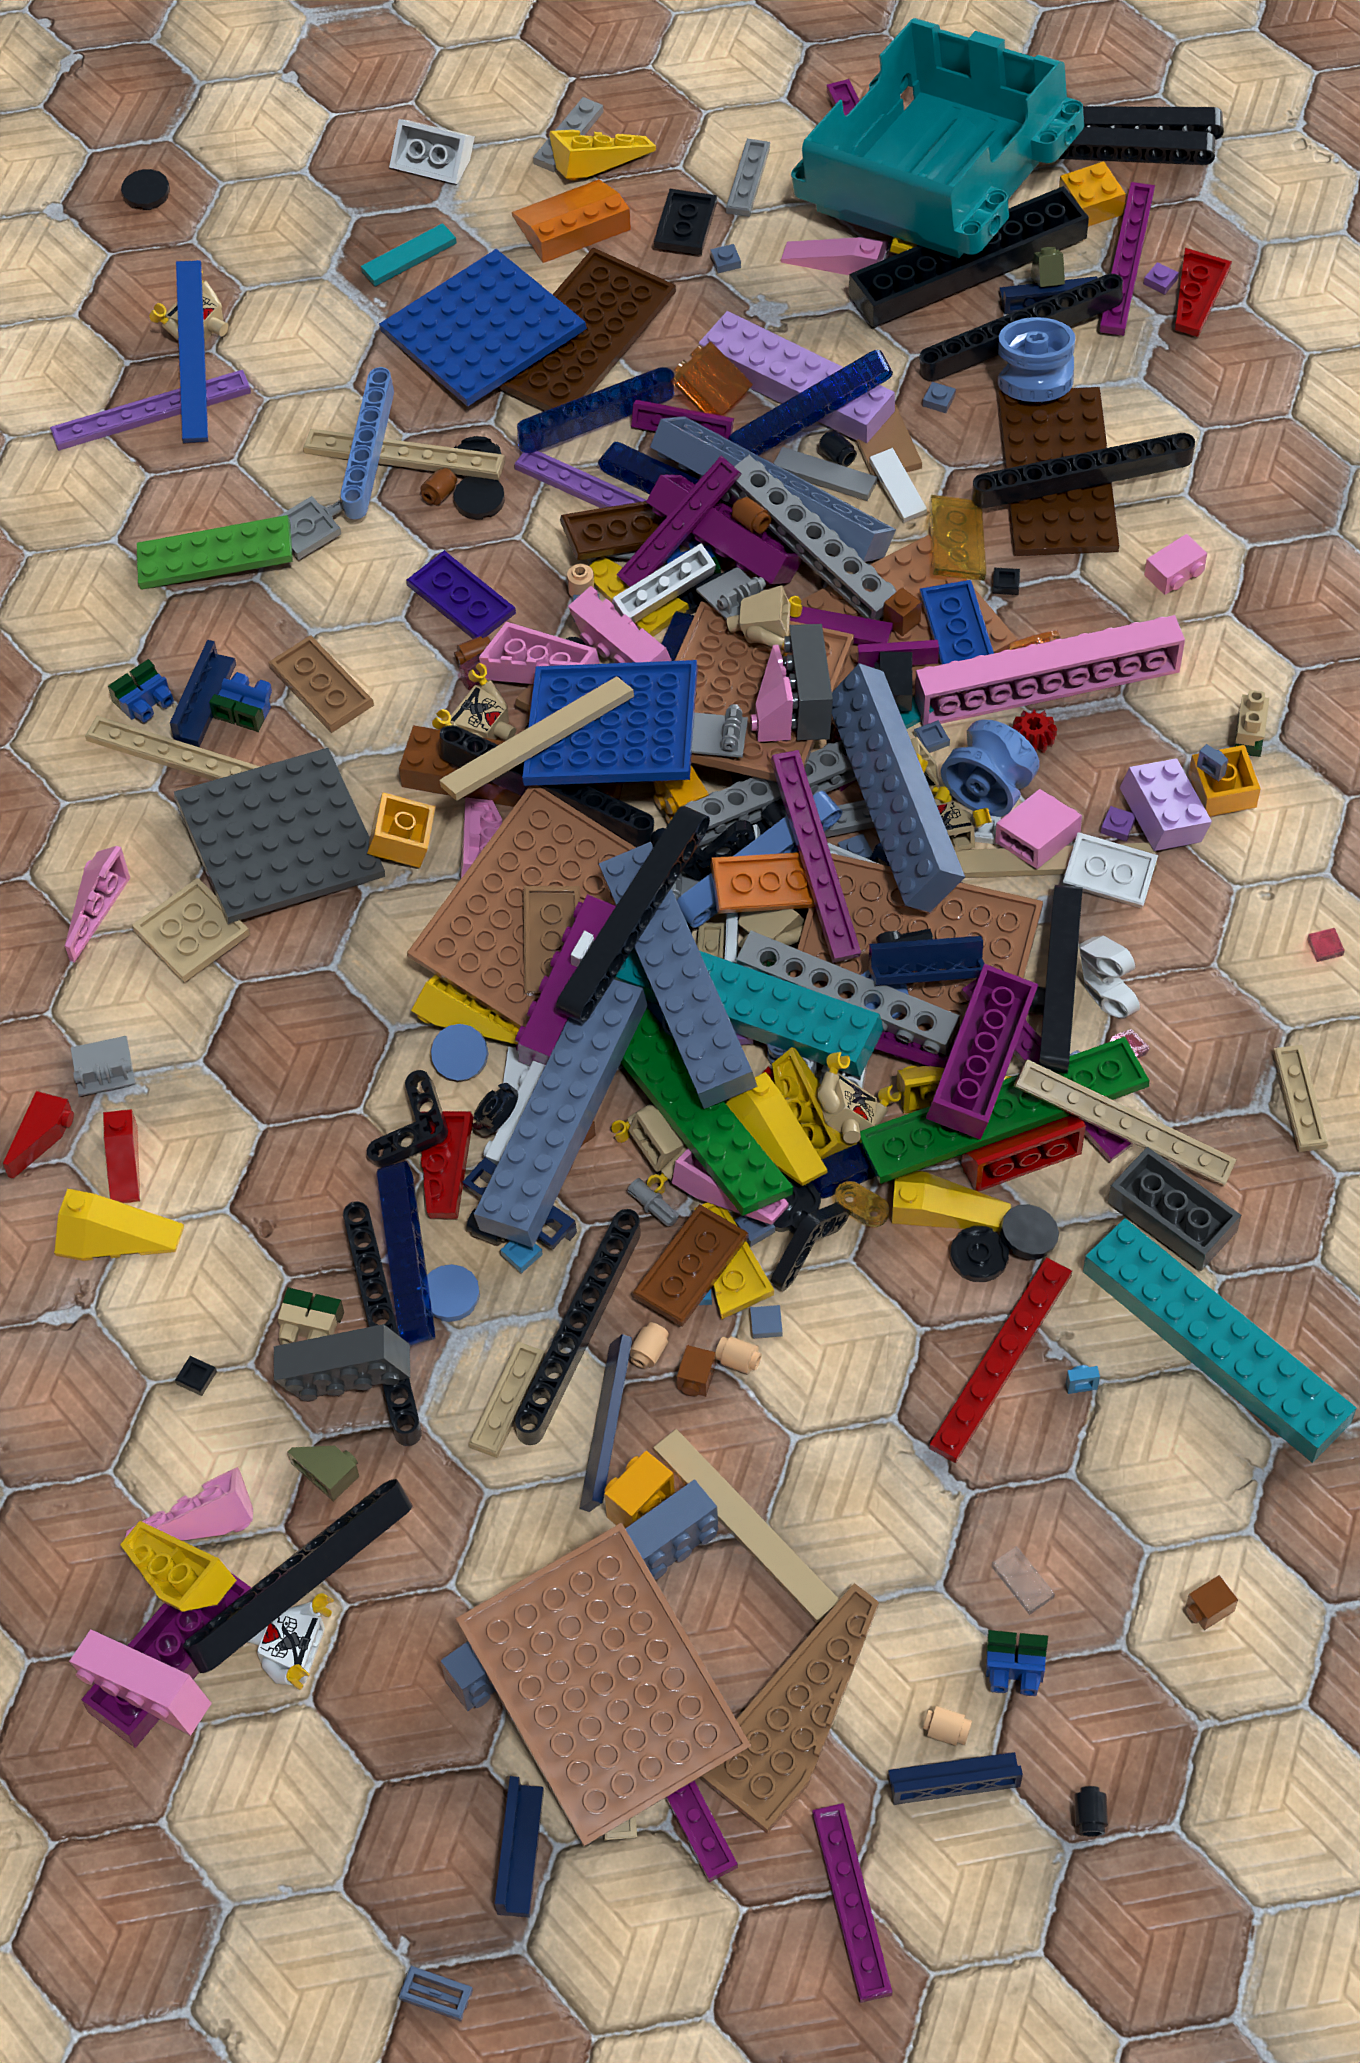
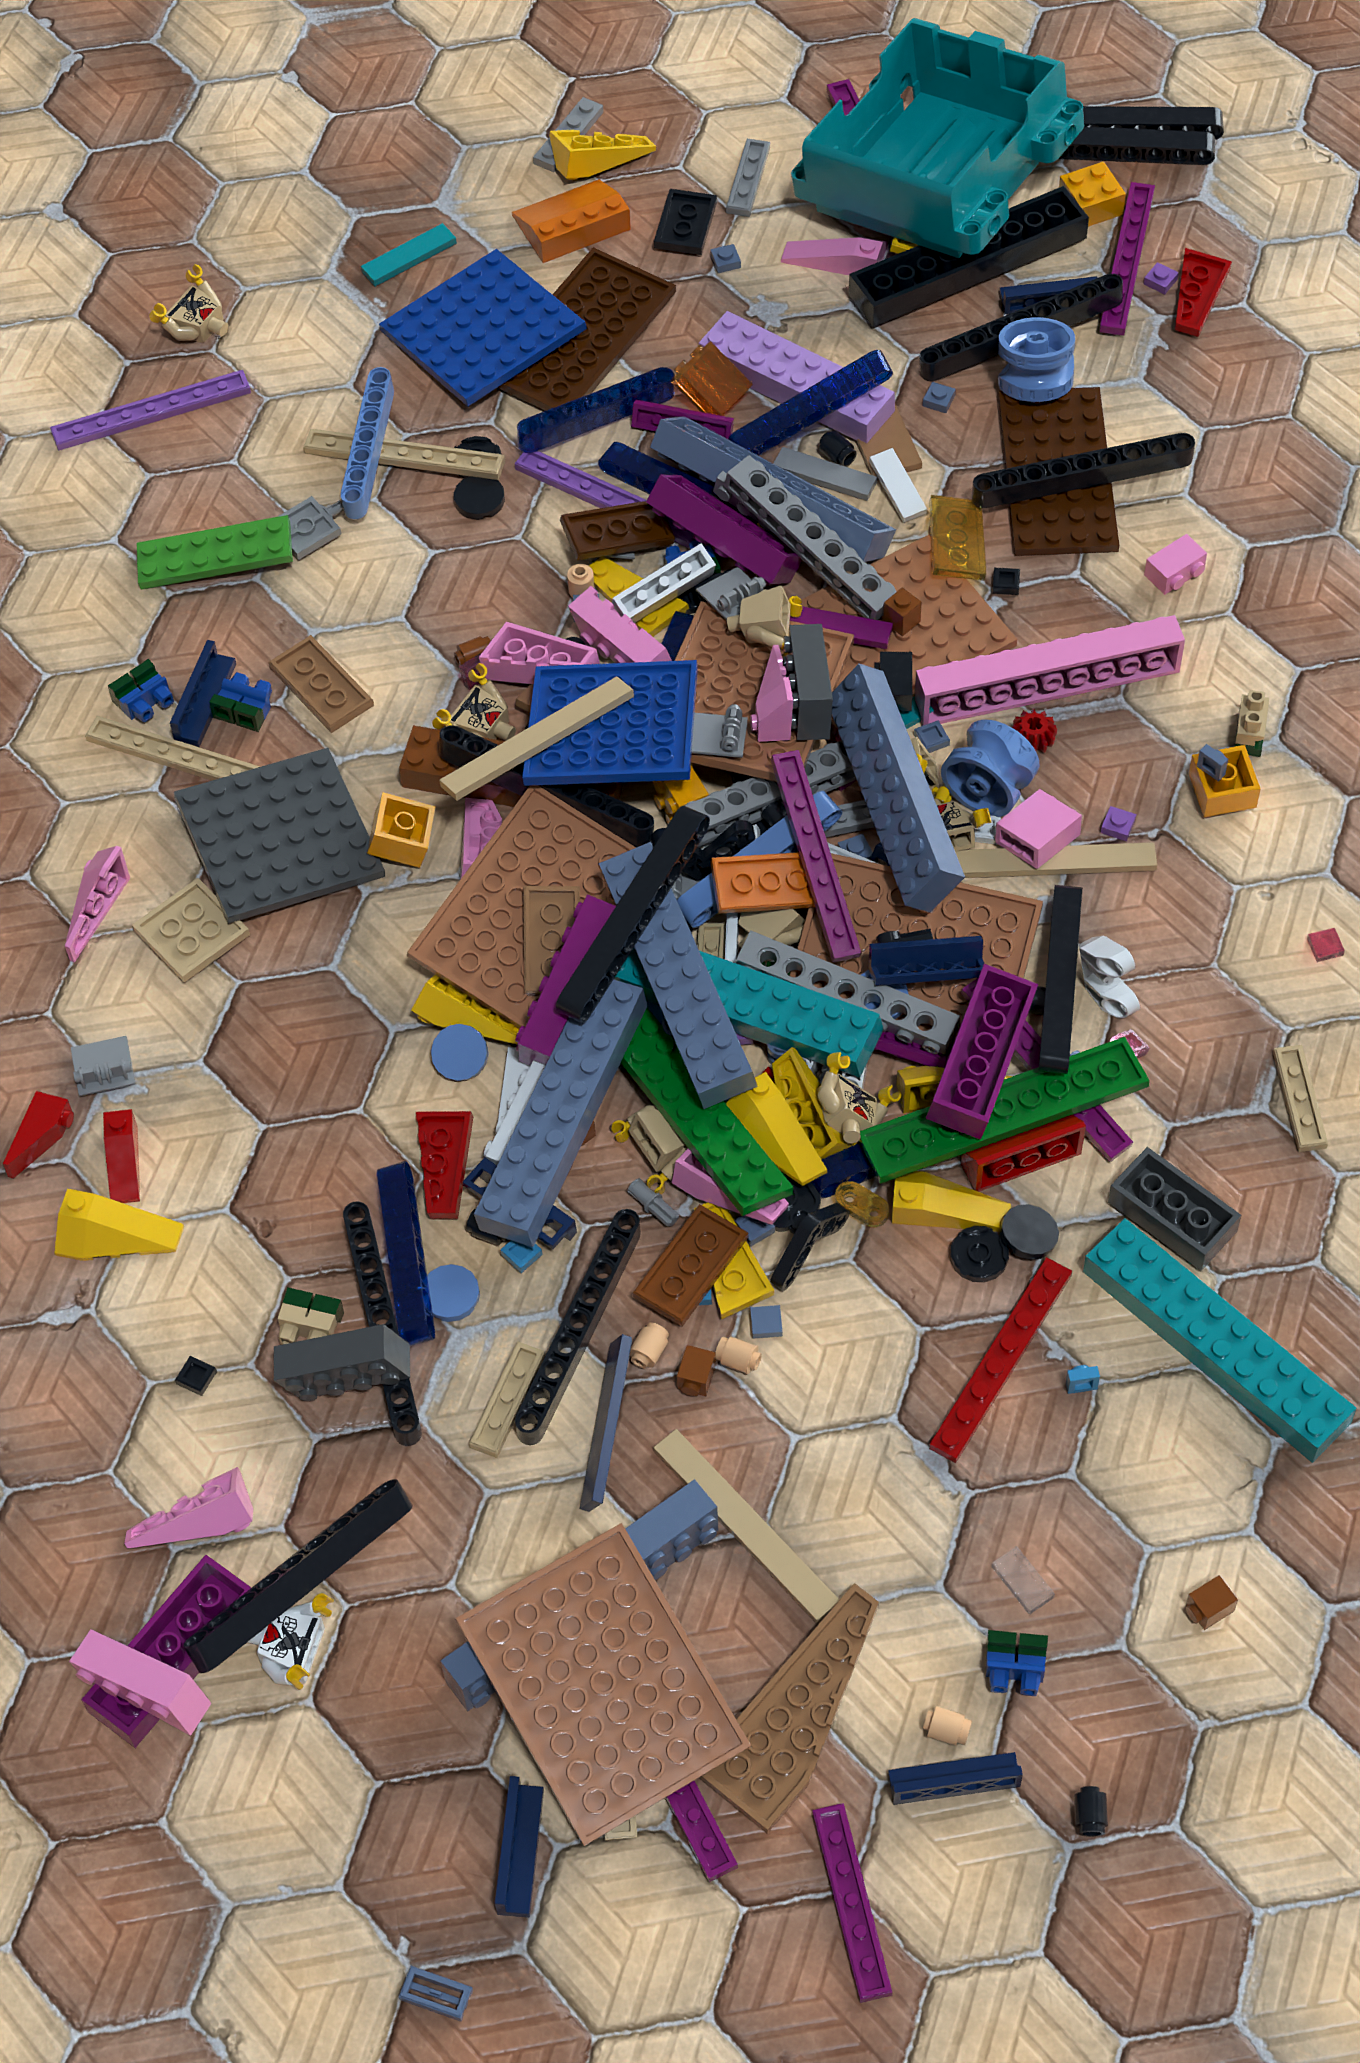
(145, 189): black tile -> none
(176, 1569): yellow wedge -> none
(192, 351): blue tile -> none
(326, 1468): olive slope -> none
(420, 1129): black beam -> none
(431, 151): white slope -> none
(438, 486): dark orange brick -> none
(461, 596): dark purple tile -> none
(495, 1109): black tile -> none
(581, 948): white tile -> none
(638, 1489): light orange brick -> none
(680, 522): magenta tile -> none
(751, 515): dark orange brick -> none
(922, 651): magenta tile -> none
(956, 621): blue tile -> none
(1035, 639): clear orange tile -> none
(1048, 267): olive slope -> none
(1110, 870): white tile -> none
(1124, 1122): tan tile -> none
(1165, 804): lavender brick -> none

